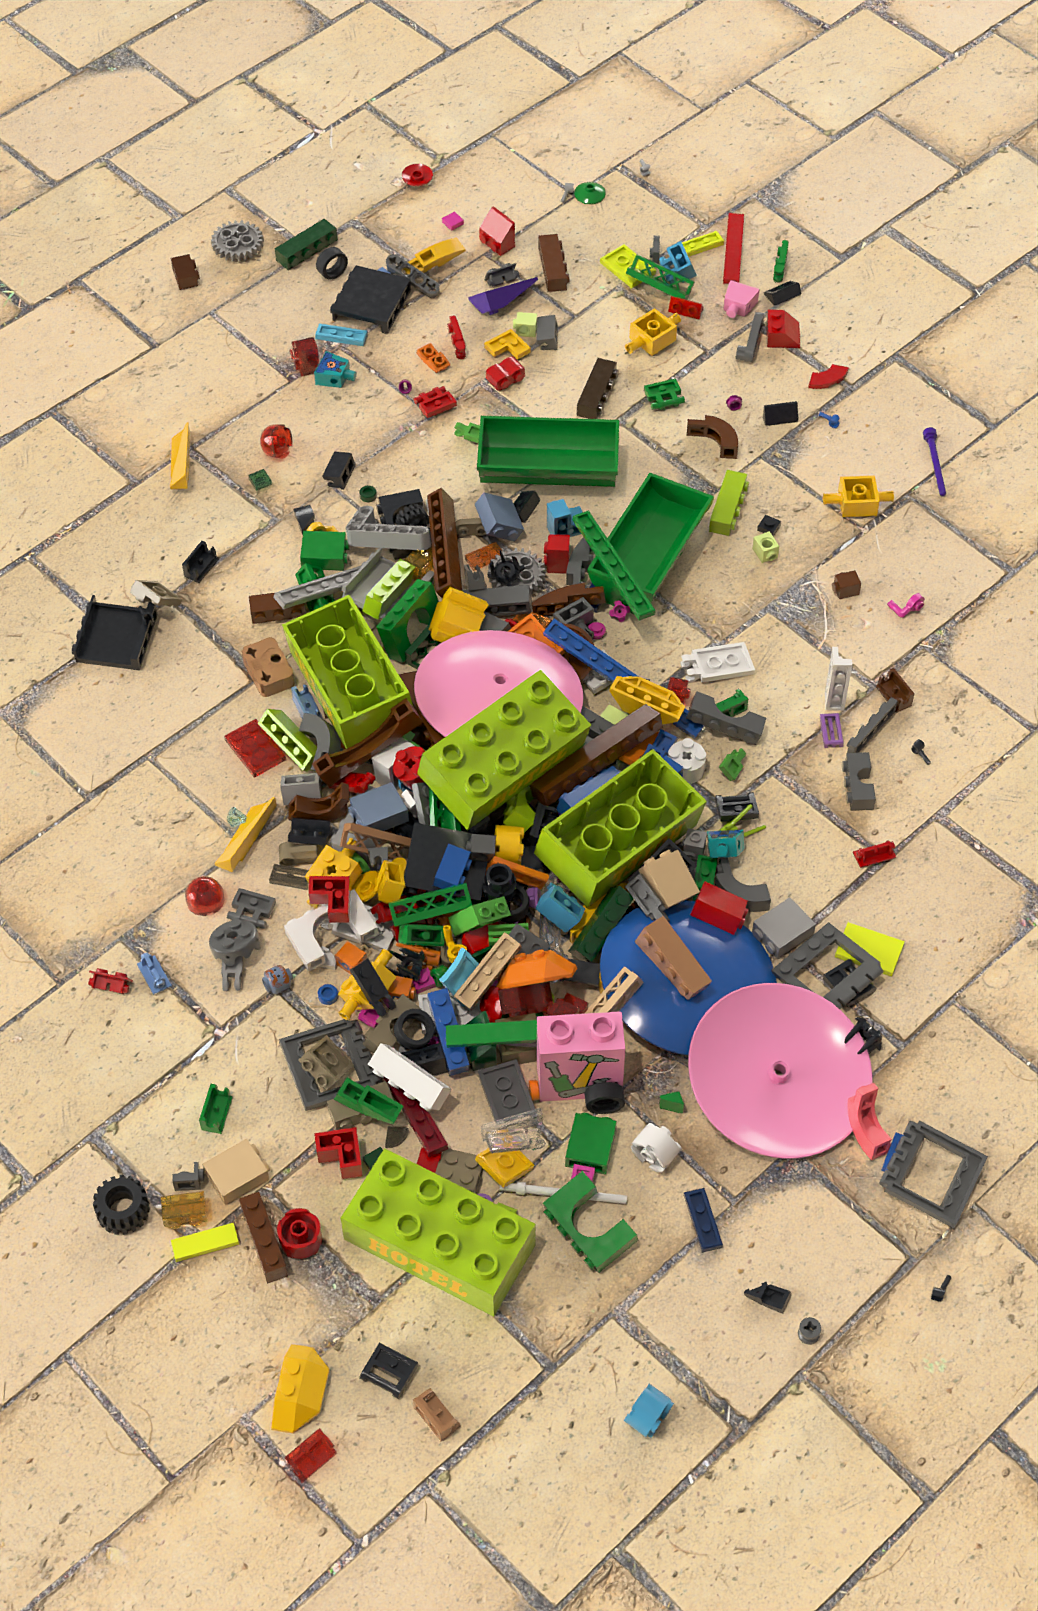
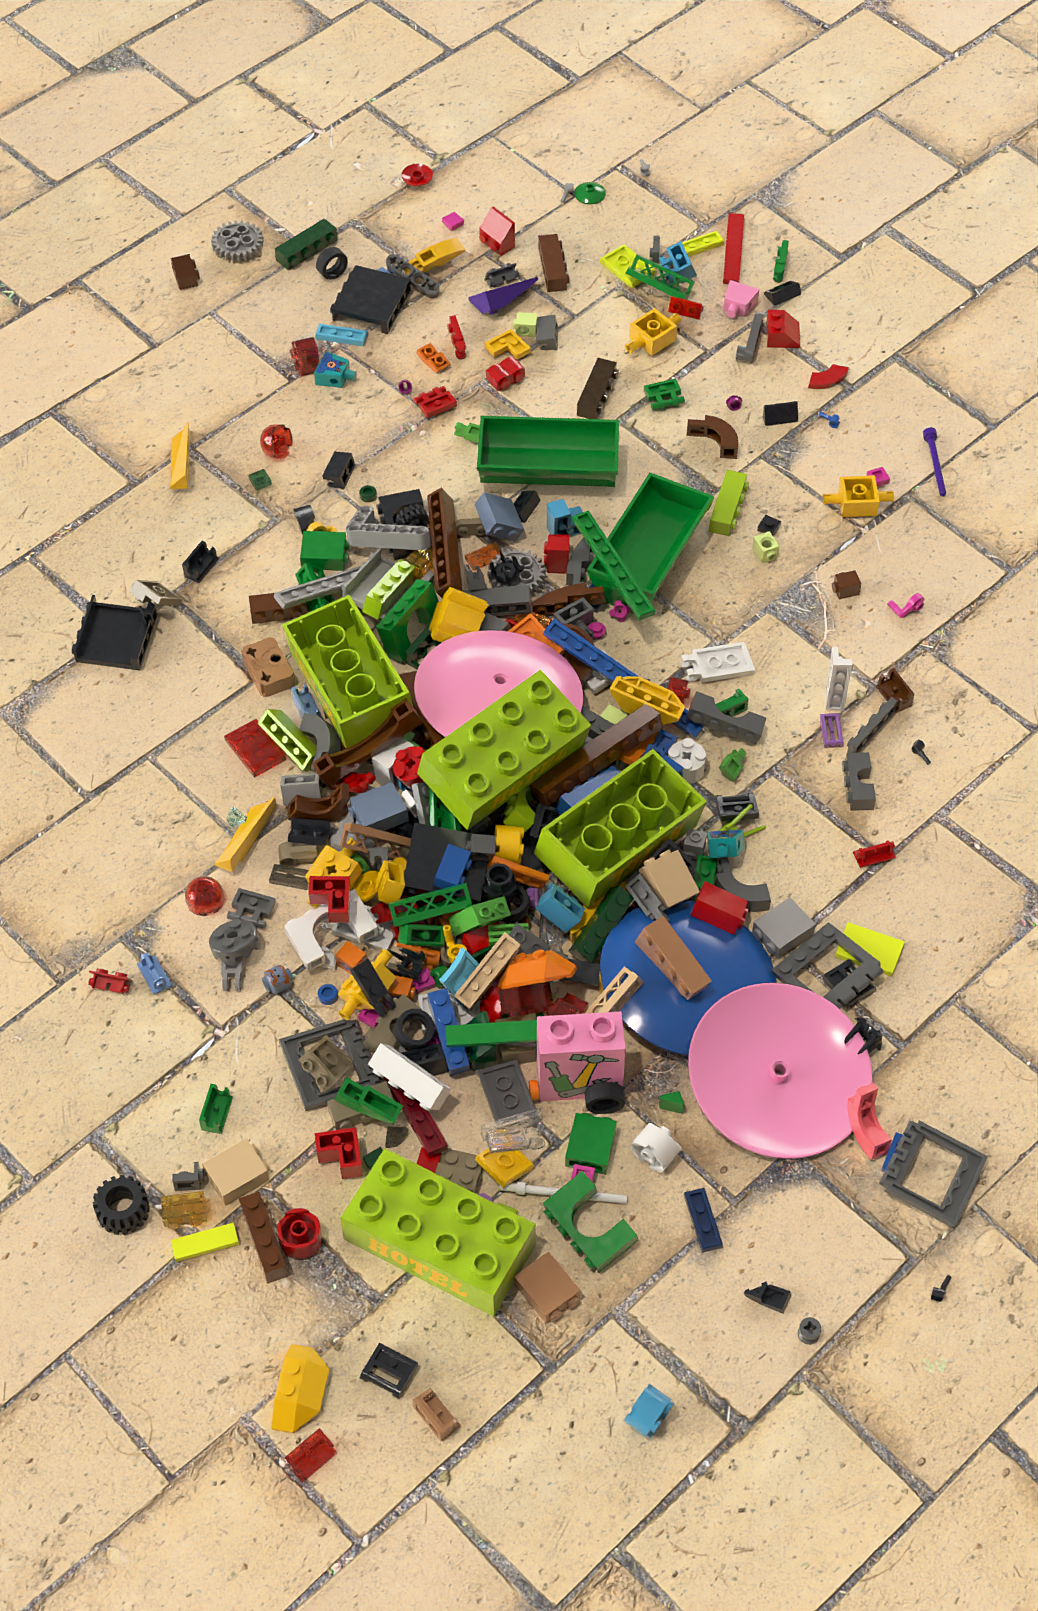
(547, 1288): none -> medium nougat brick
(880, 475): none -> dark pink plate

